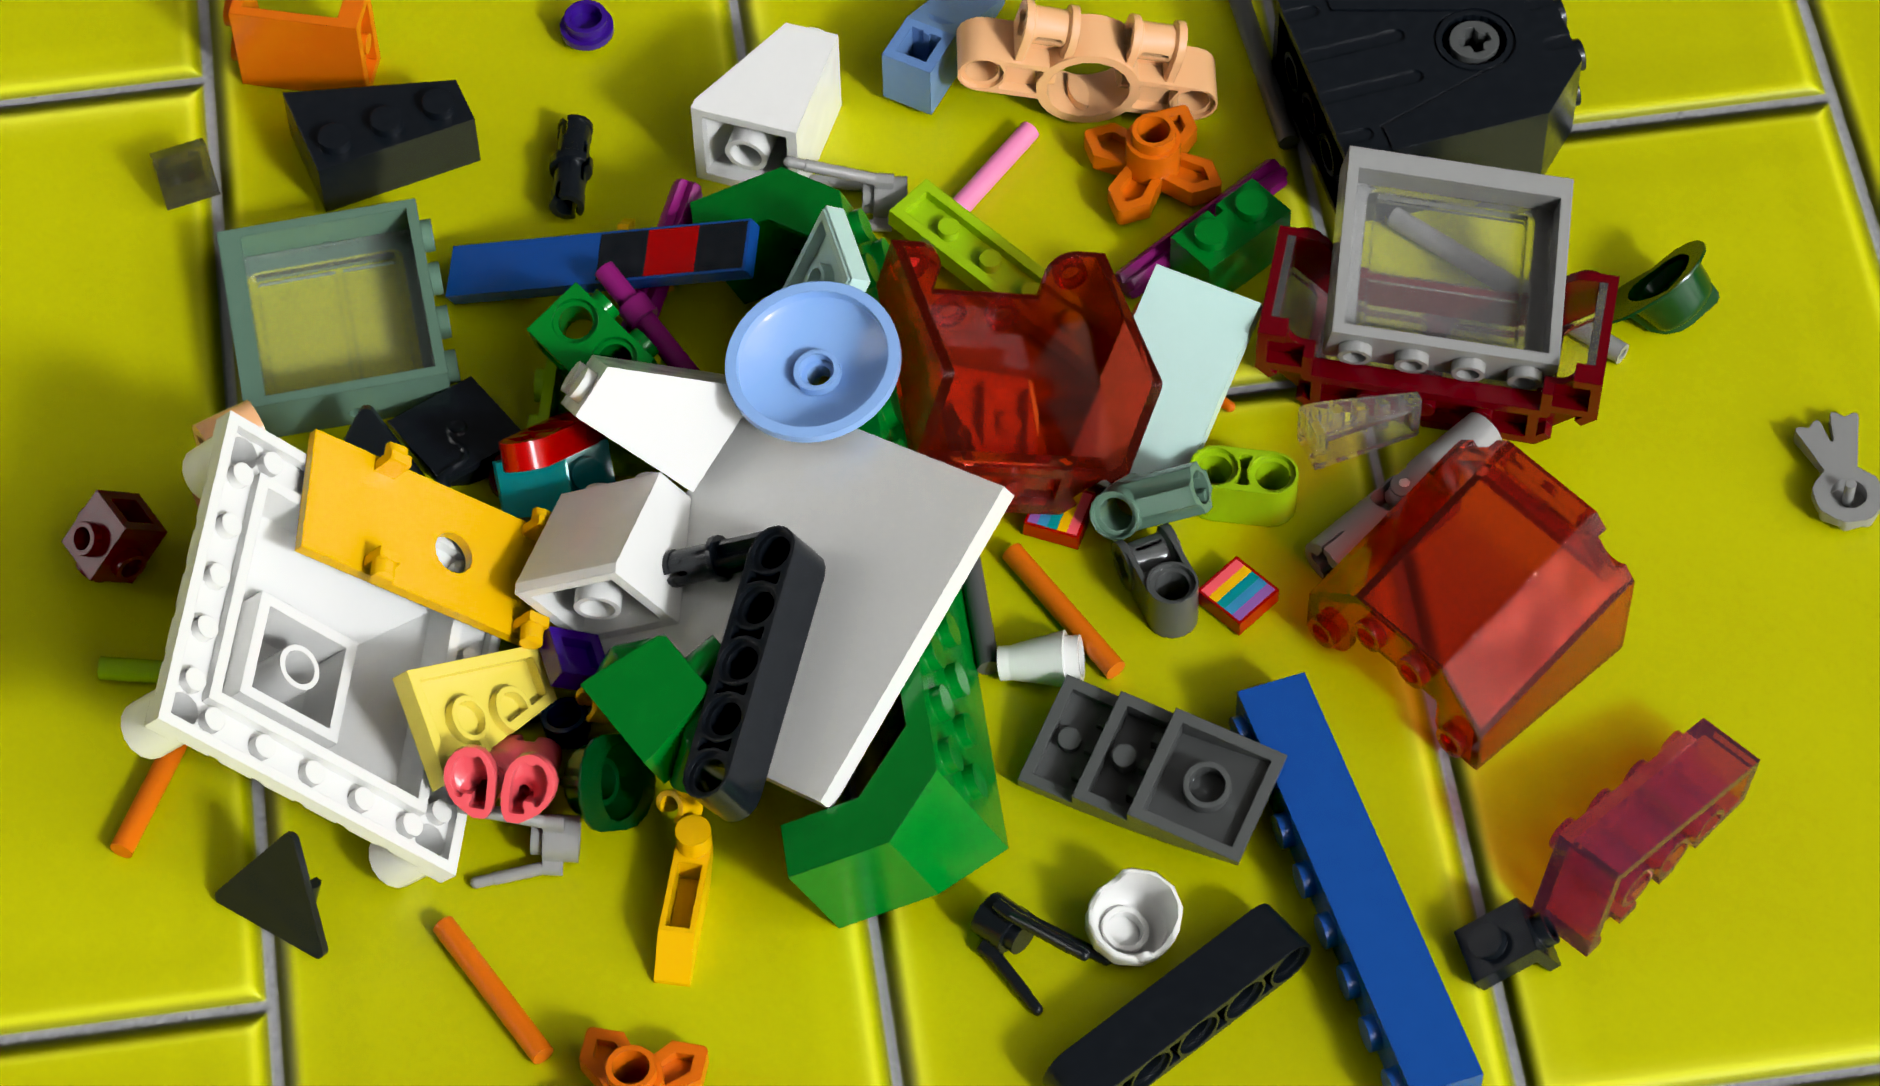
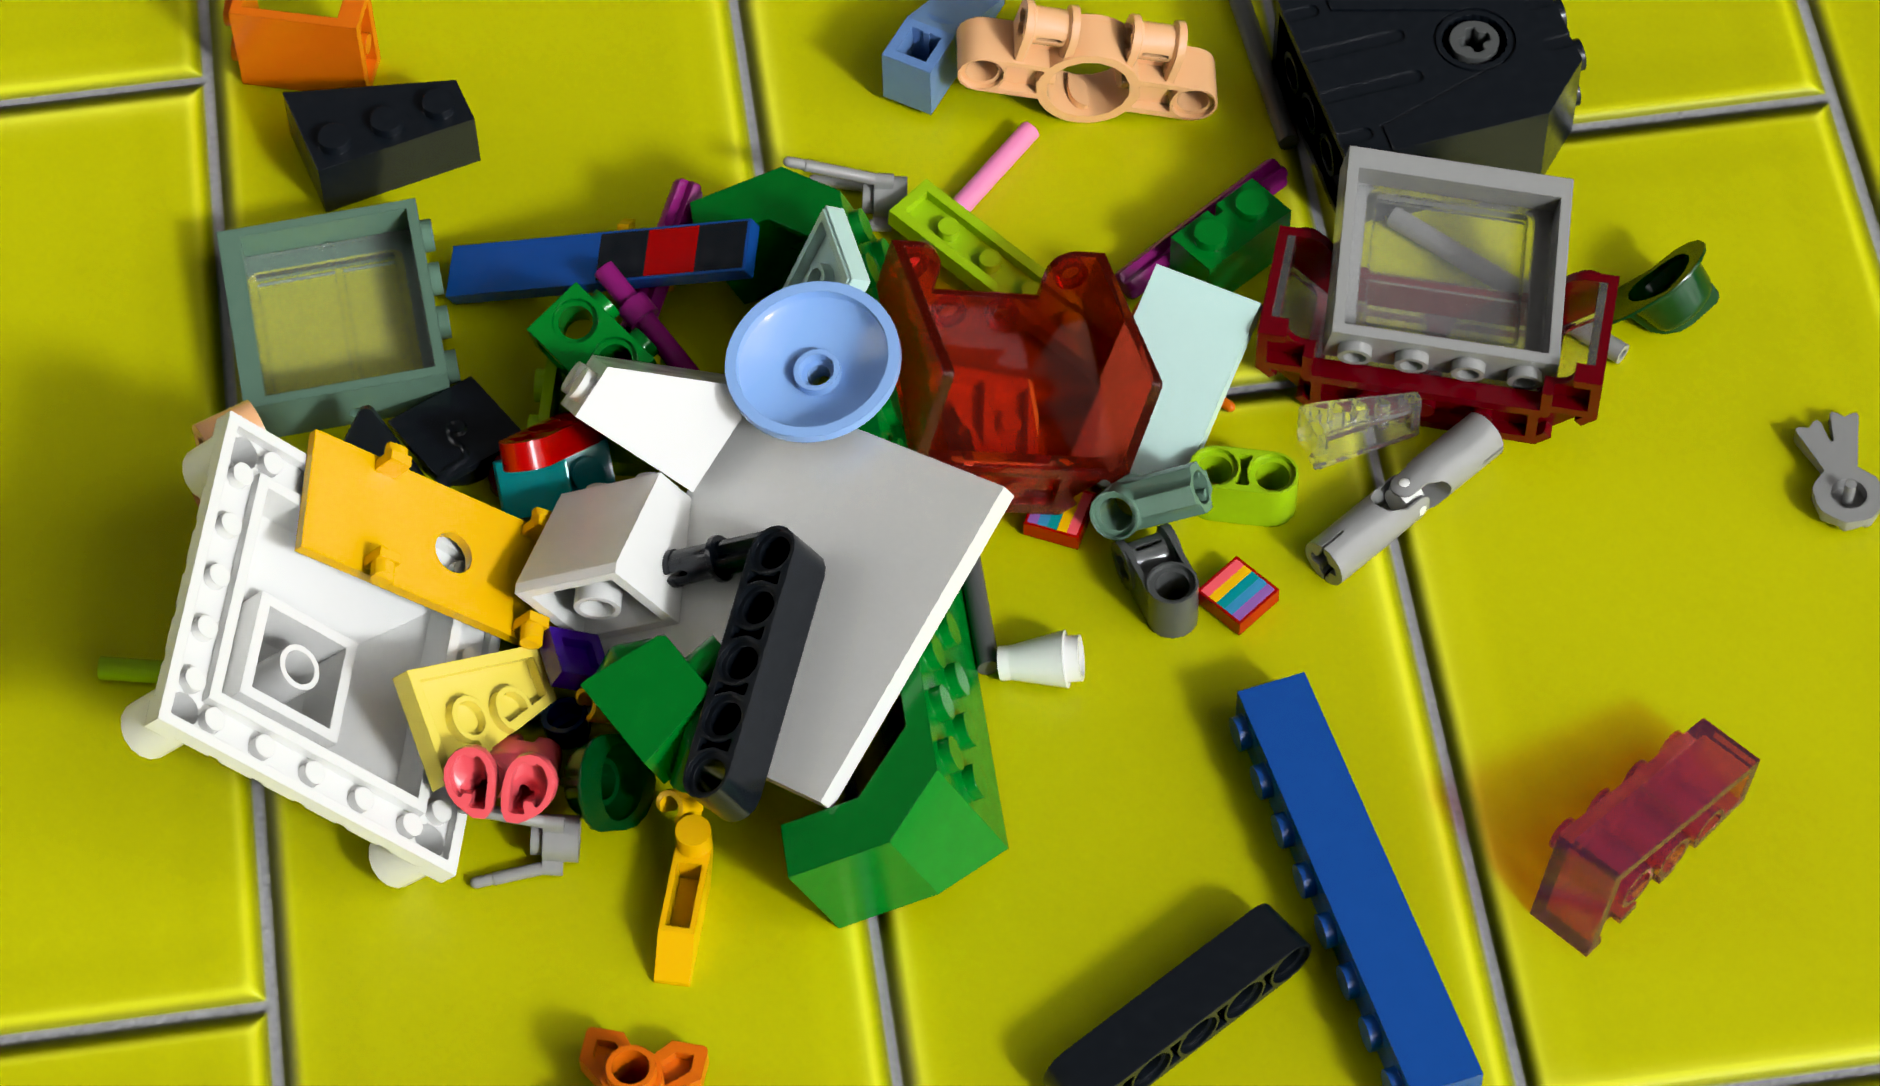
(114, 537): dark red brick -> none
(146, 803): orange bar -> none
(184, 173): clear smoke tile -> none
(279, 896): black piece -> none
(493, 990): orange bar -> none
(571, 166): black pin -> none
(586, 26): dark purple plate -> none
(769, 107): white slope -> none
(1011, 928): black plant -> none
(1063, 610): orange bar -> none
(1134, 917): white hair -> none
(1152, 160): orange plant -> none
(1152, 770): dark grey slope -> none
(1481, 595): clear red windscreen -> none
(1507, 943): black bracket -> none

